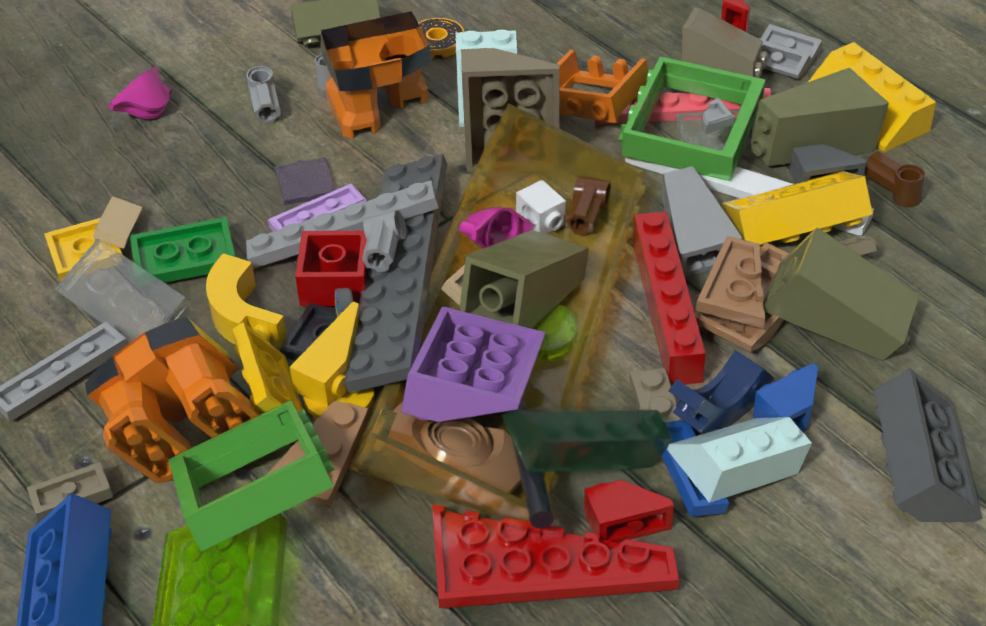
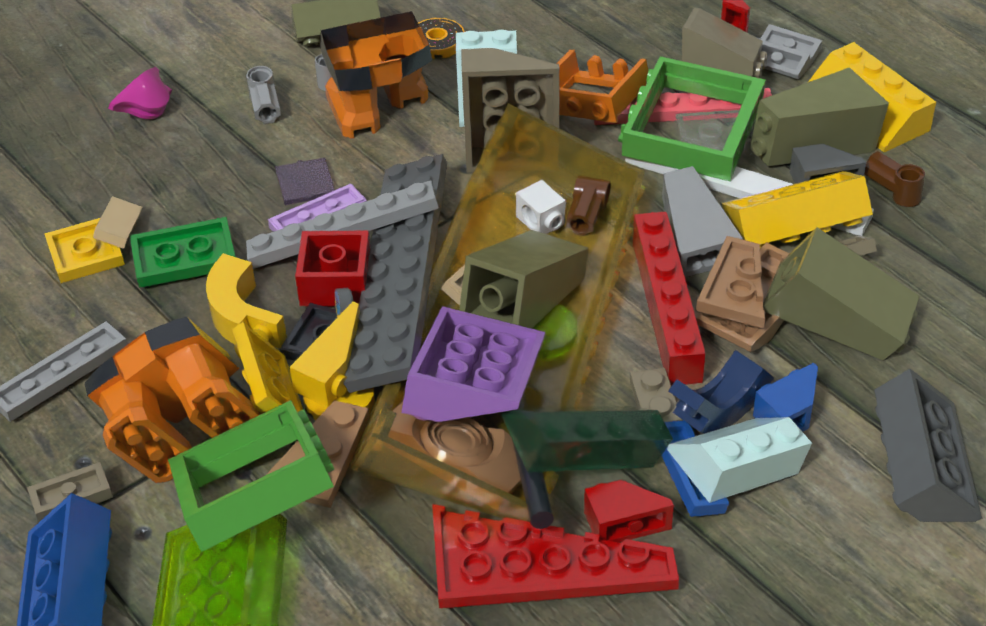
(120, 292): clear tile -> none
(382, 237): light grey piece -> none
(494, 226): dark pink hat -> none
(716, 116): light grey tile -> none

